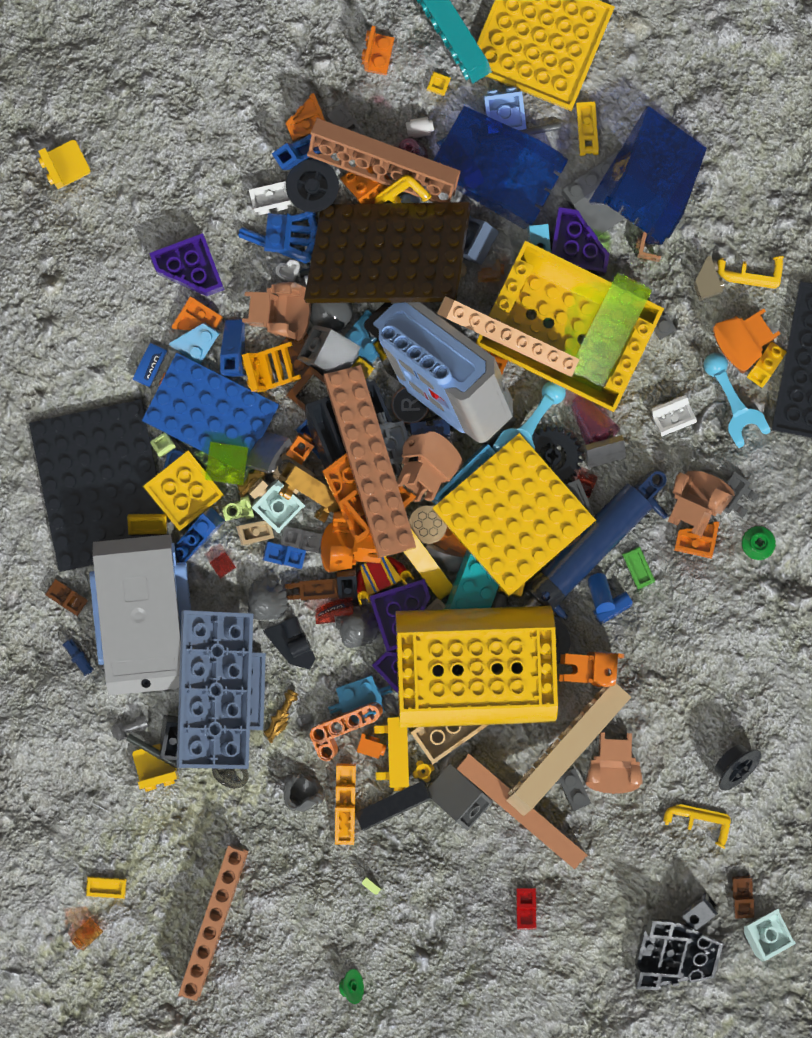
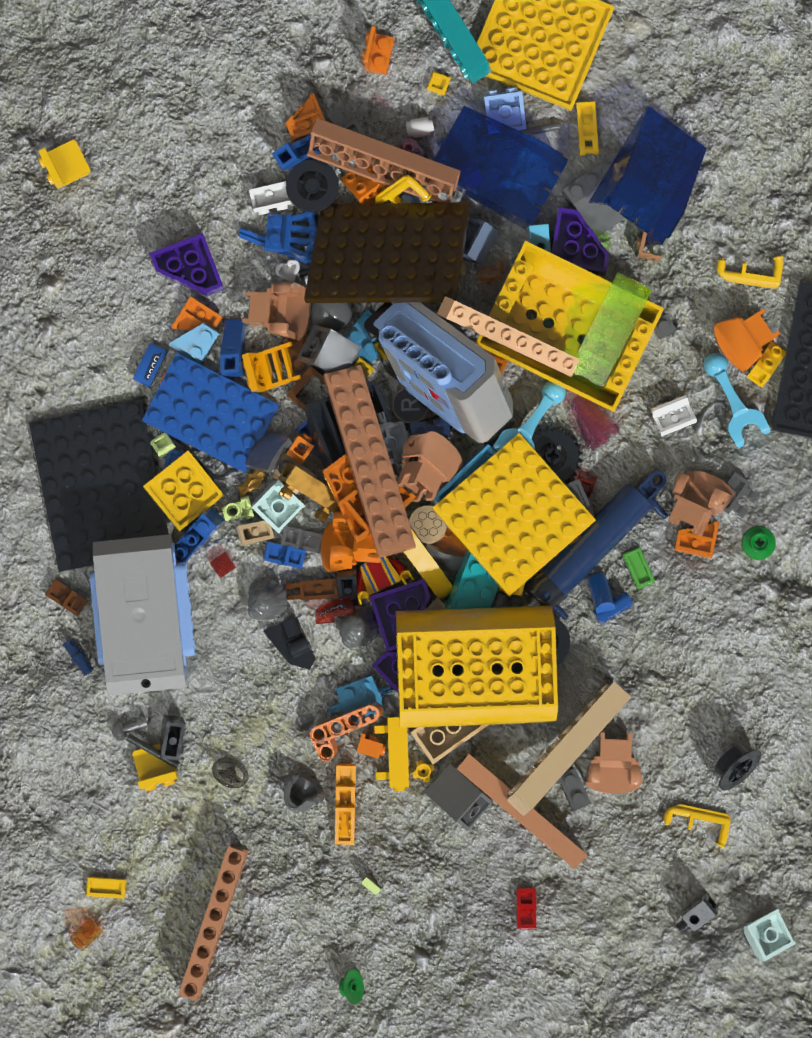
(147, 524): yellow tile -> none
(218, 690): sand blue slope -> none
(226, 463): clear neon green plate -> none
(258, 489): tan plate -> none
(279, 721): pearl gold piece -> none
(393, 805): black tile -> none
(591, 668): orange piece -> none
(605, 451): flat silver slope -> none
(673, 955): black wedge -> none
(707, 281): dark tan slope -> none
(743, 897): reddish brown slope -> none

